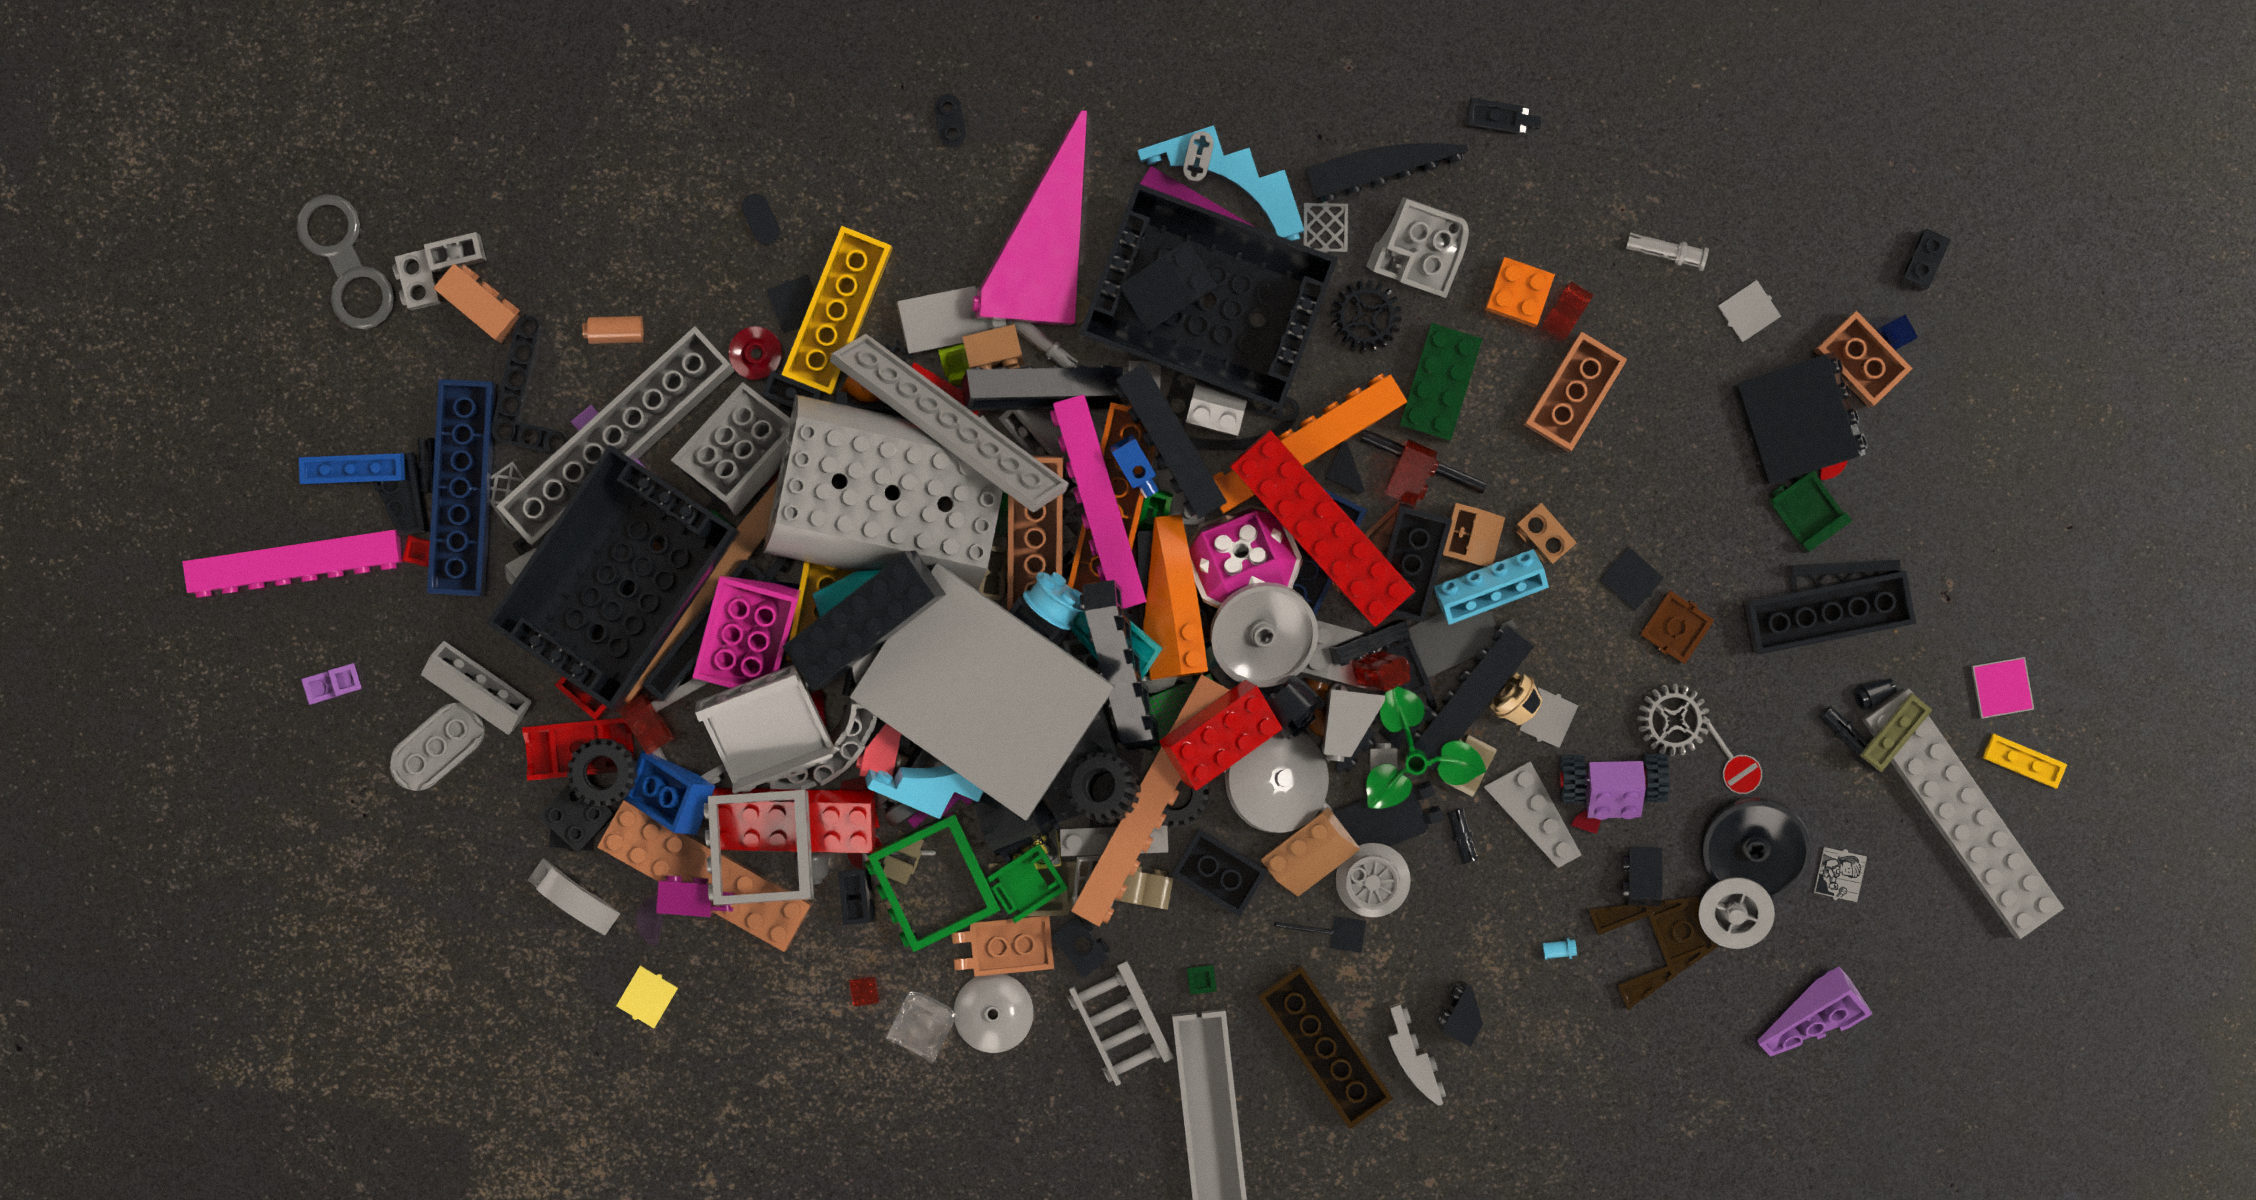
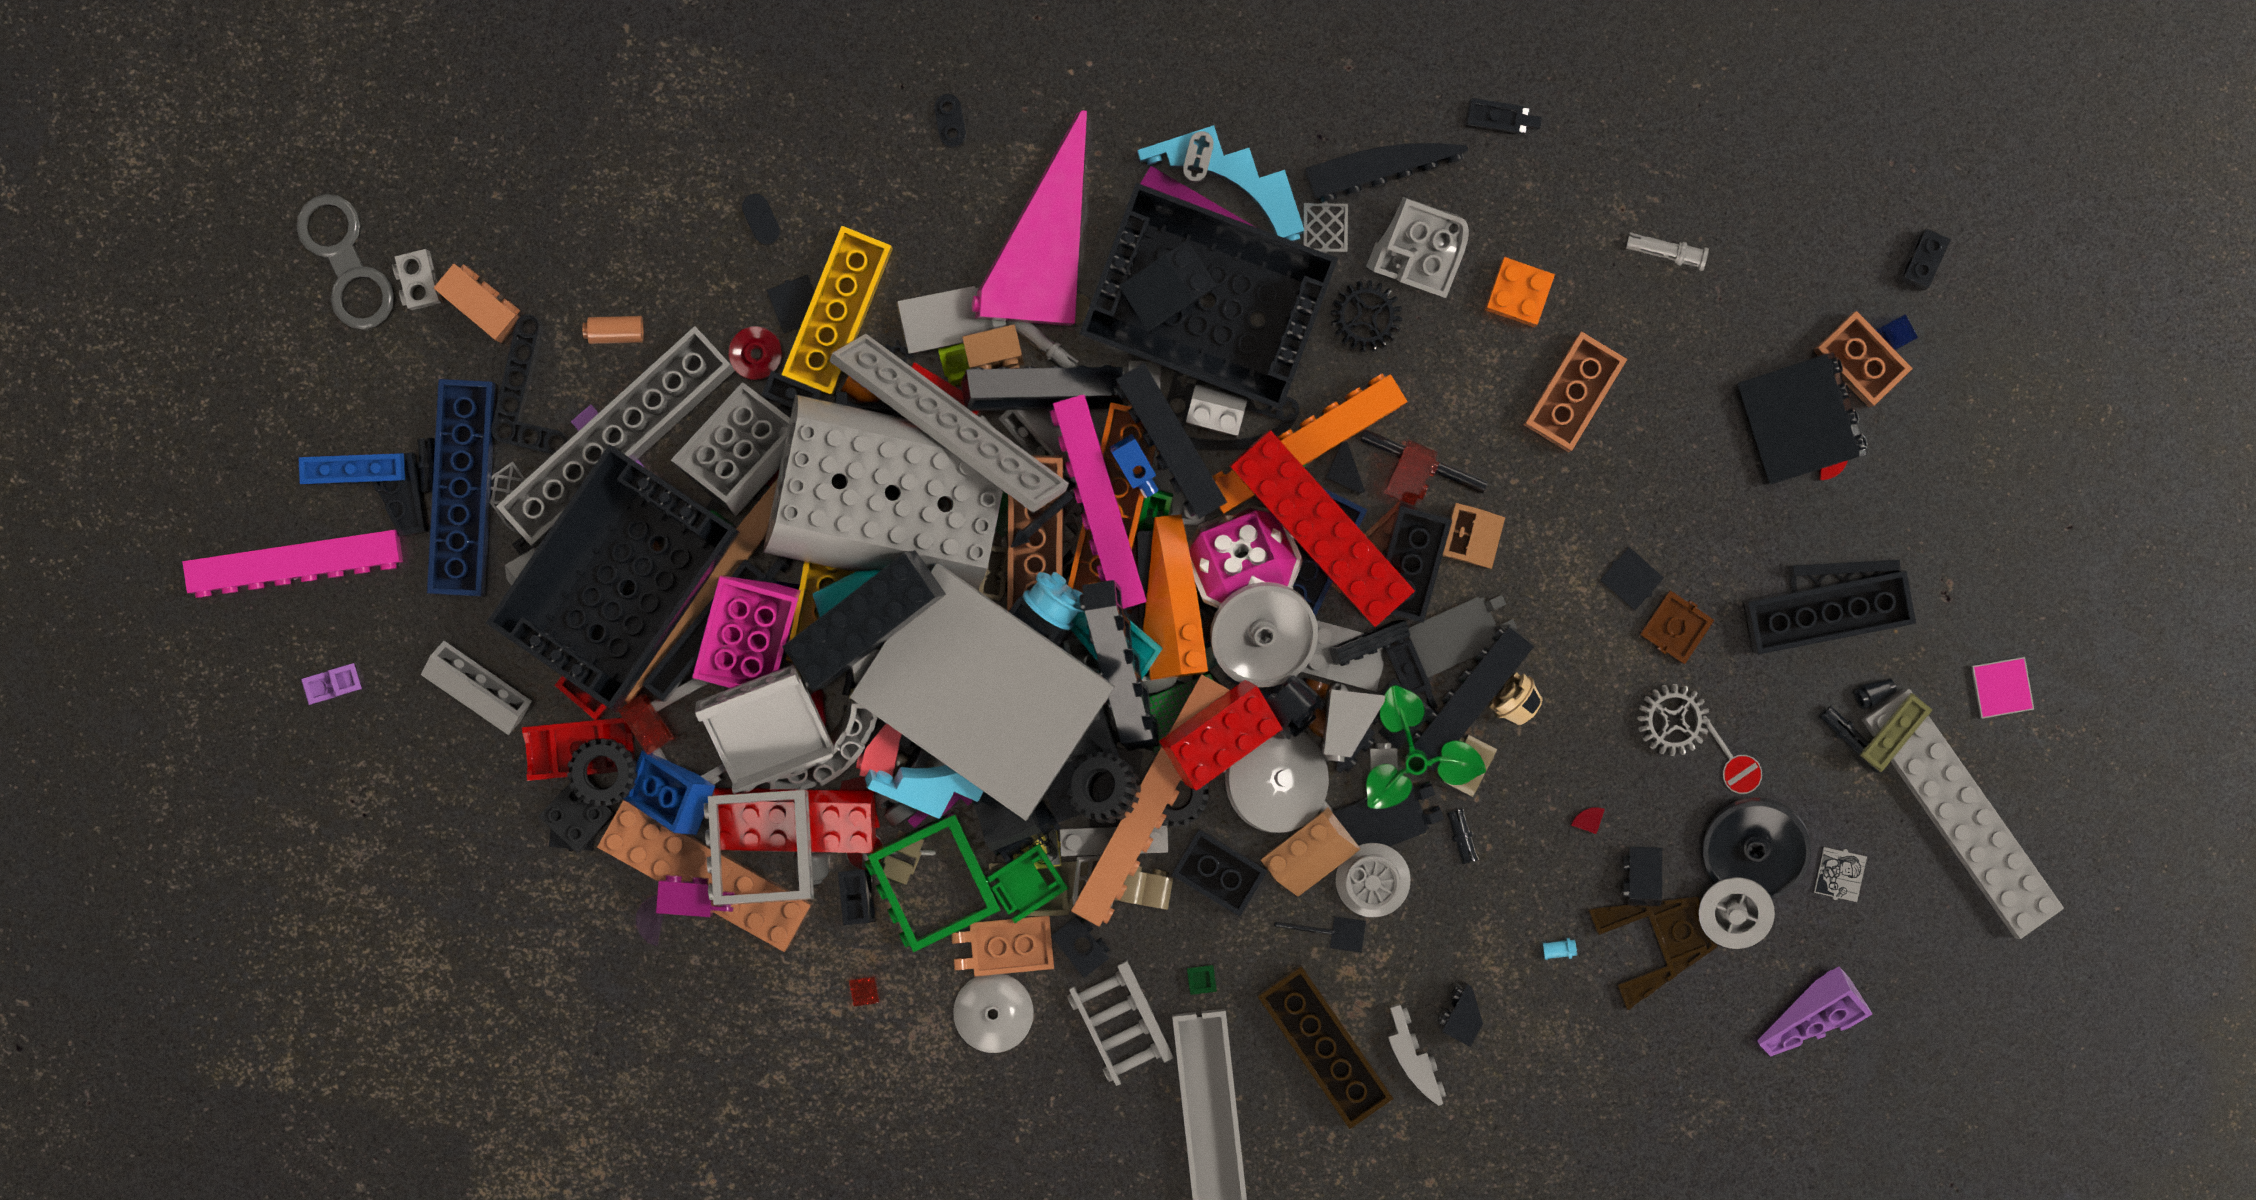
(417, 551): red tile -> none
(436, 747): light grey tile -> none
(457, 250): light grey brick -> none
(573, 898): light grey arch -> none
(647, 996): light yellow piece -> none
(922, 1025): clear slope -> none
(1023, 536): none -> black piece
(1381, 671): clear red brick -> none
(1440, 382): dark green brick -> none
(1491, 586): medium azure brick -> none
(1531, 807): light grey wing -> none
(1550, 529): medium nougat brick -> none
(1551, 719): light grey piece -> none
(1566, 311): clear red brick -> none
(1614, 787): brick -> none
(1749, 311): light grey piece -> none
(1808, 510): dark green panel -> none
(2024, 761): yellow tile -> none

